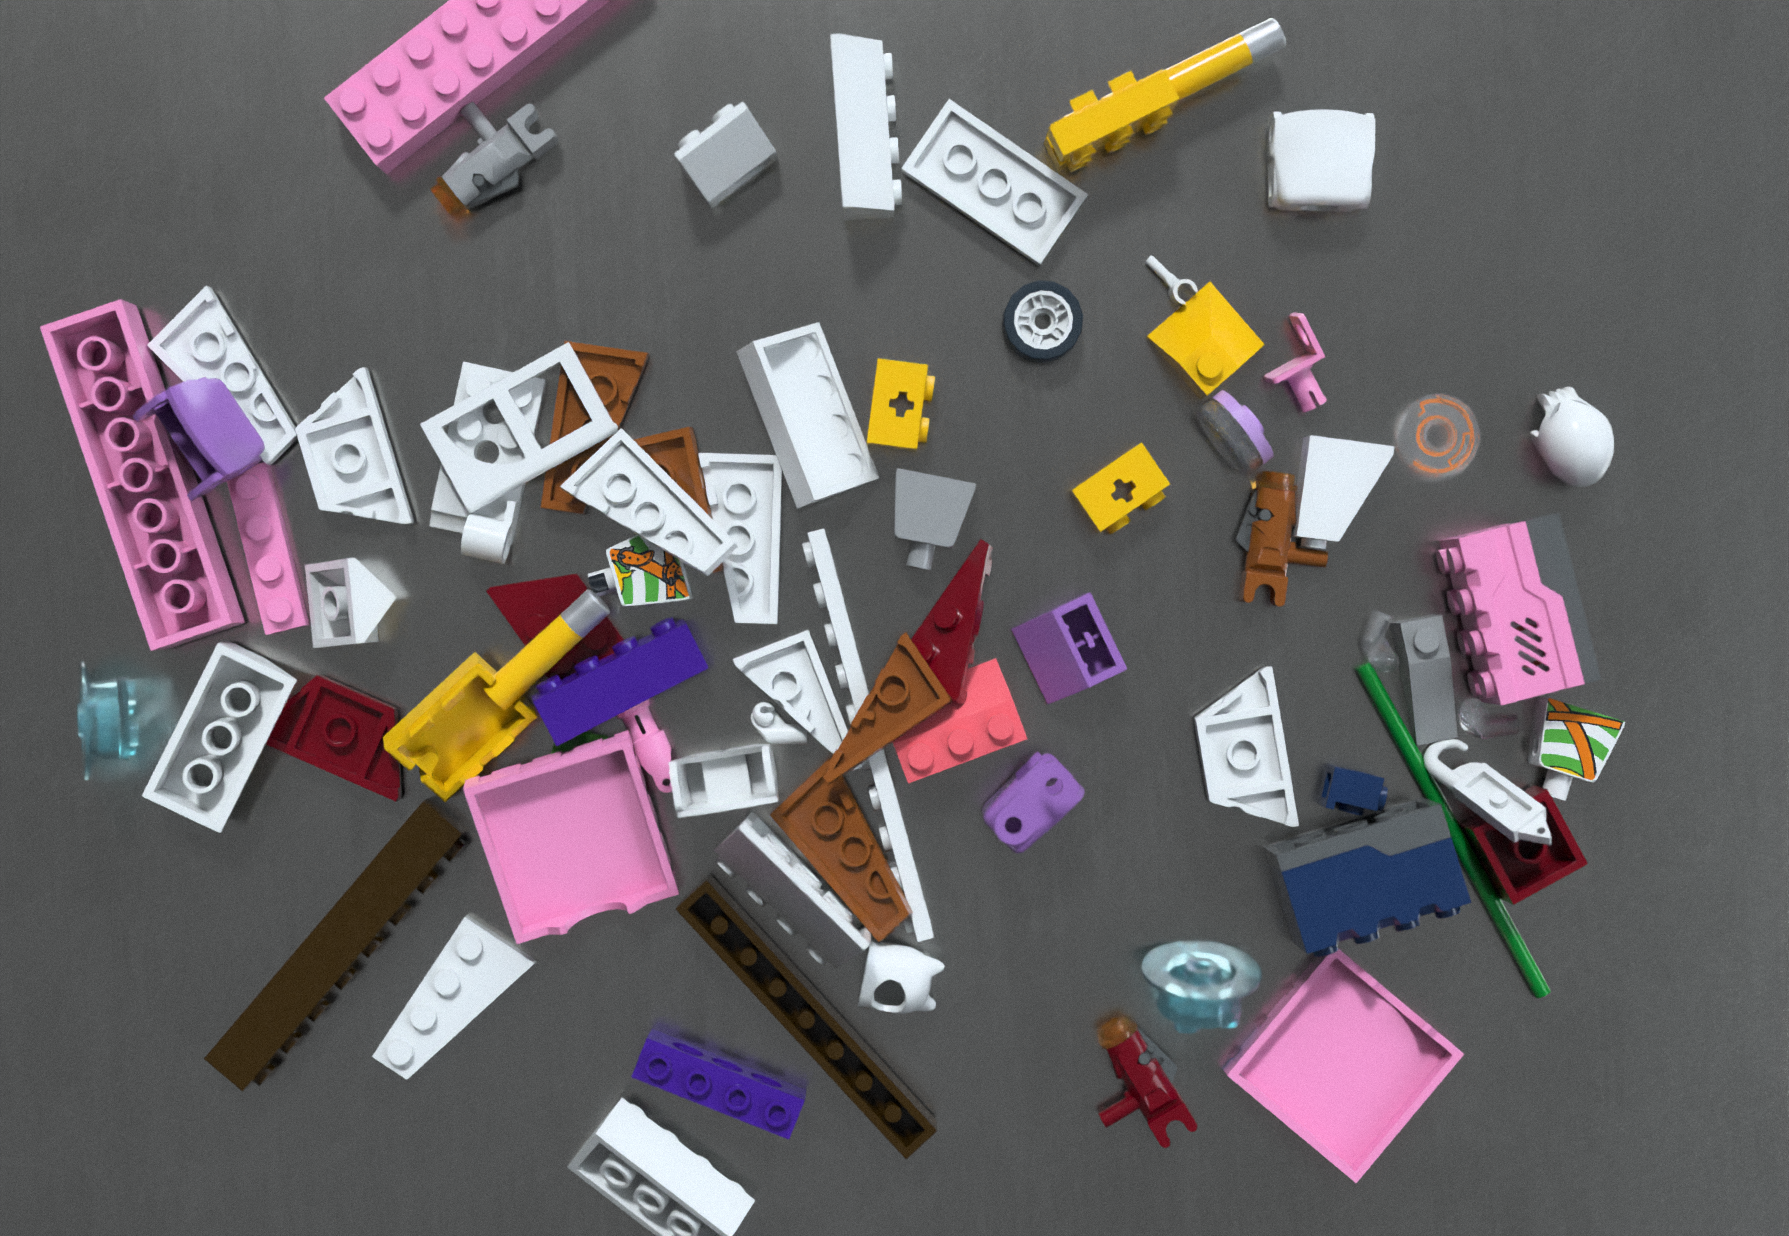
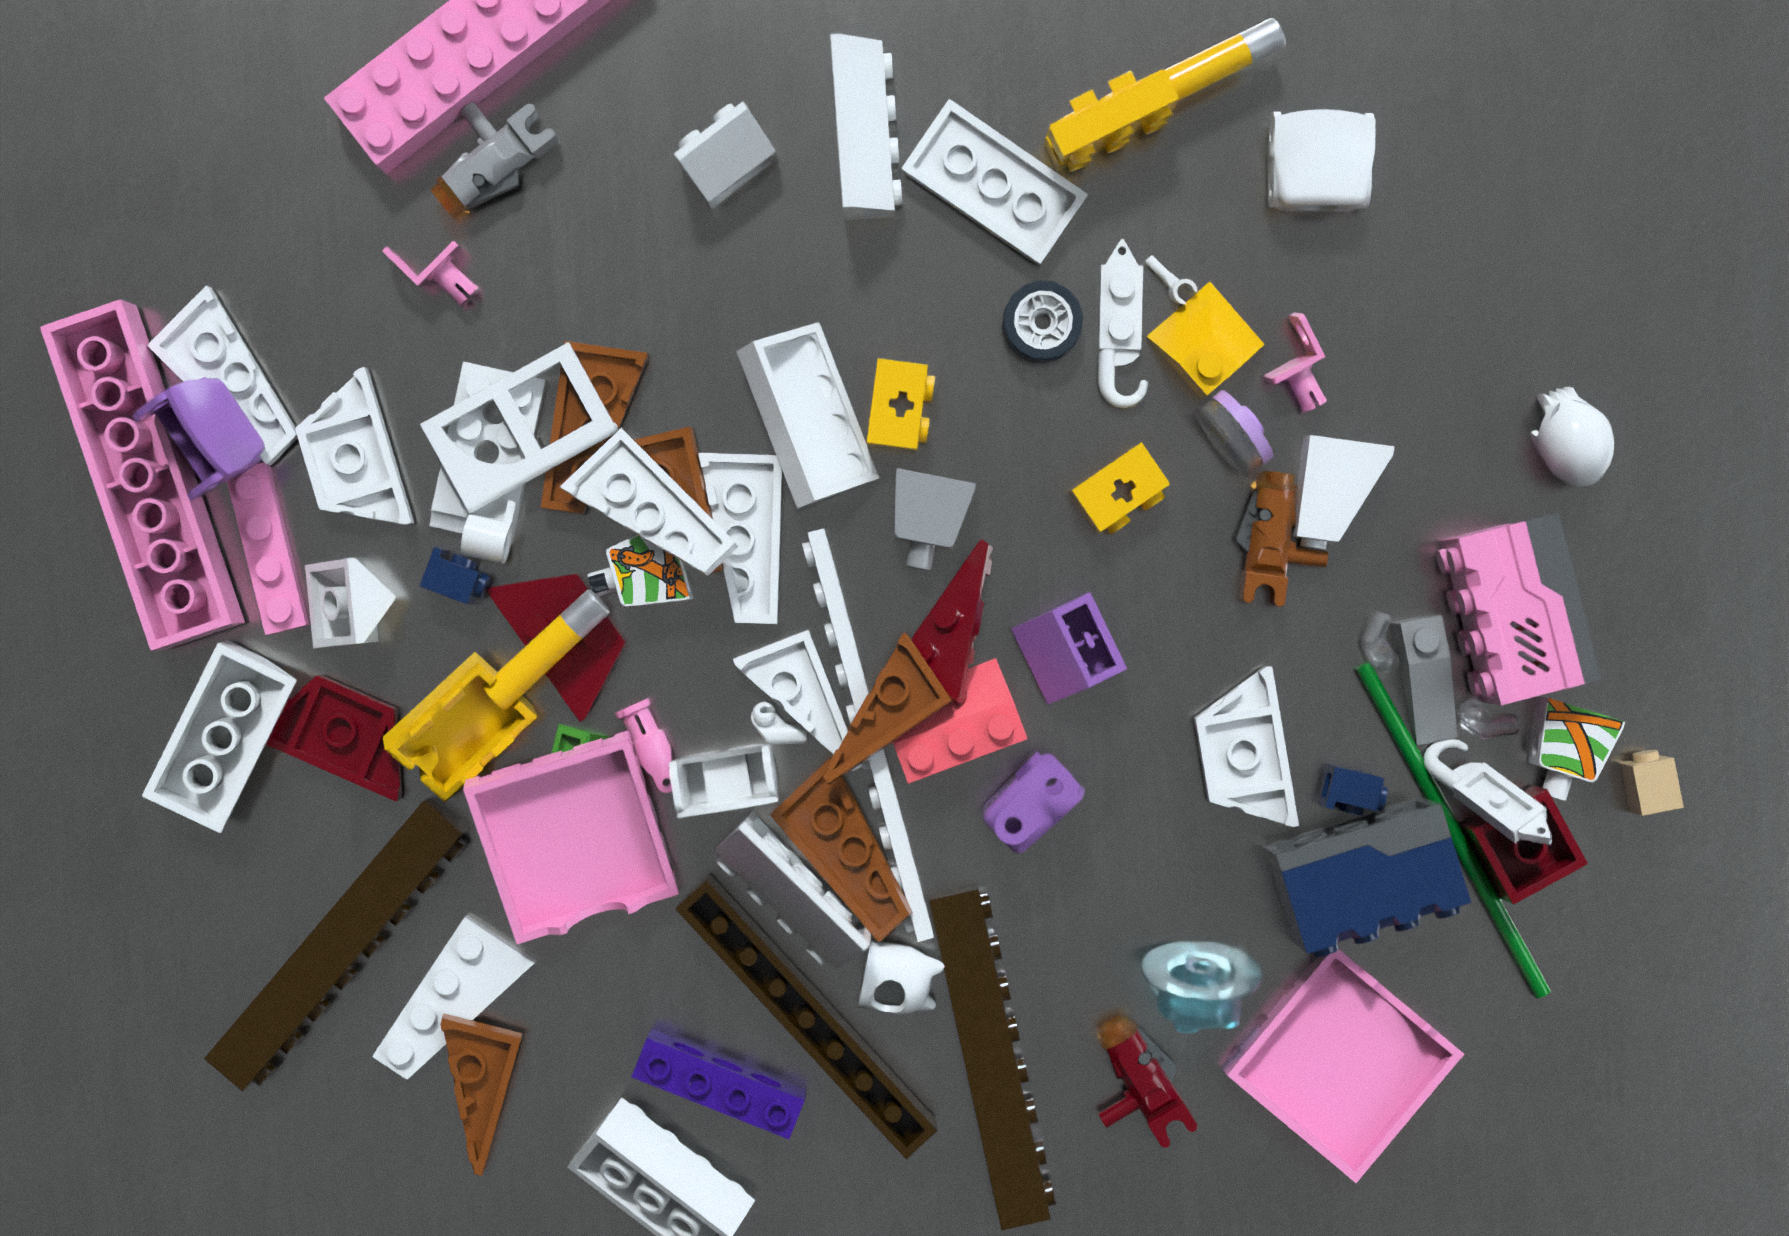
(104, 719): clear light blue piece -> none
(441, 271): none -> bright pink bracket
(454, 577): none -> dark blue brick
(481, 1068): none -> dark orange wing
(618, 681): dark purple brick -> none
(990, 1057): none -> dark brown brick
(1119, 323): none -> white plate
(1413, 442): clear tile -> none
(1651, 783): none -> tan brick

